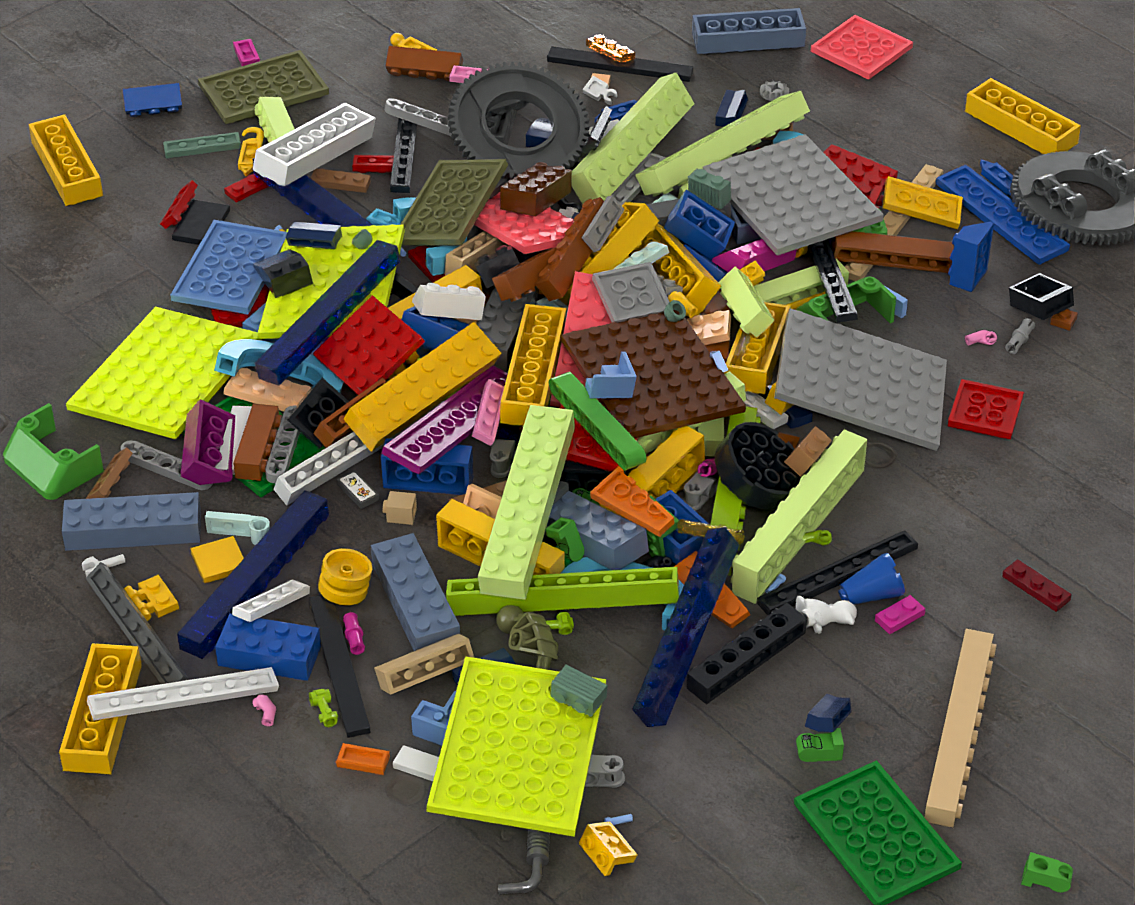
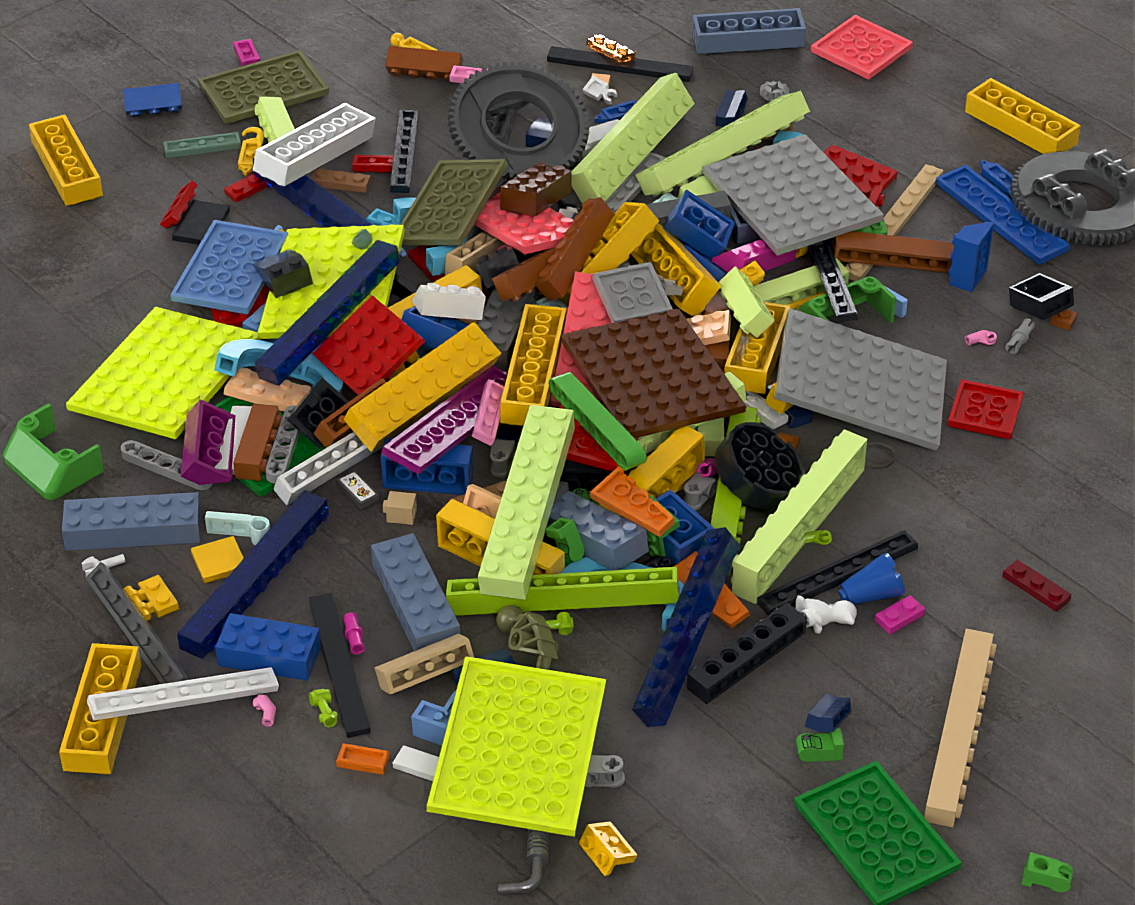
(110, 475): medium nougat plate -> none
(270, 600): white tile -> none
(314, 235): dark blue piece -> none
(345, 576): yellow wheel -> none
(417, 115): light grey beam -> none
(578, 690): sand green brick -> none
(597, 131): plate -> none
(603, 223): light grey plate -> none
(614, 380): medium blue panel -> none
(620, 819): light blue piece -> none
(650, 253): light aqua plate -> none
(671, 315): sand green piece -> none
(691, 310): yellow cone -> none
(700, 529): clear yellow pin -> none
(710, 188): sand green brick -> none
(719, 361): light blue tile -> none
(780, 579): light blue piece -> none
(808, 451): medium nougat brick -> none
(922, 202): yellow plate -> none

